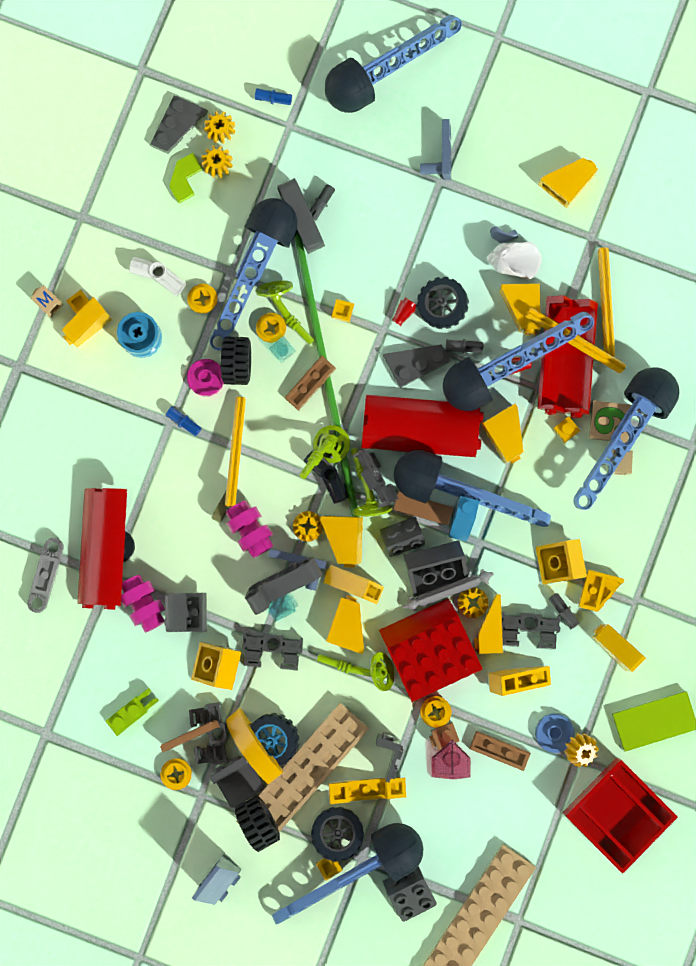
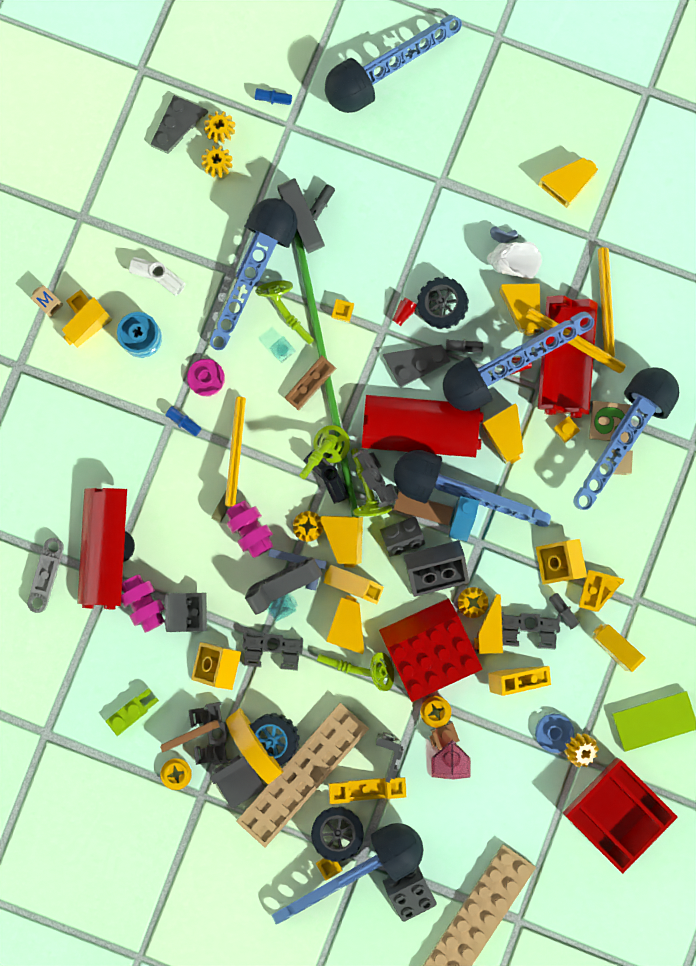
(183, 170): lime tile -> none
(194, 295): yellow gear -> none
(217, 882): slope -> none
(236, 360): black tyre -> none
(257, 823): black tyre -> none
(273, 319): yellow gear -> none
(445, 166): sand blue piece -> none
(448, 590): light grey wheel -> none
(499, 750): medium nougat tile -> none

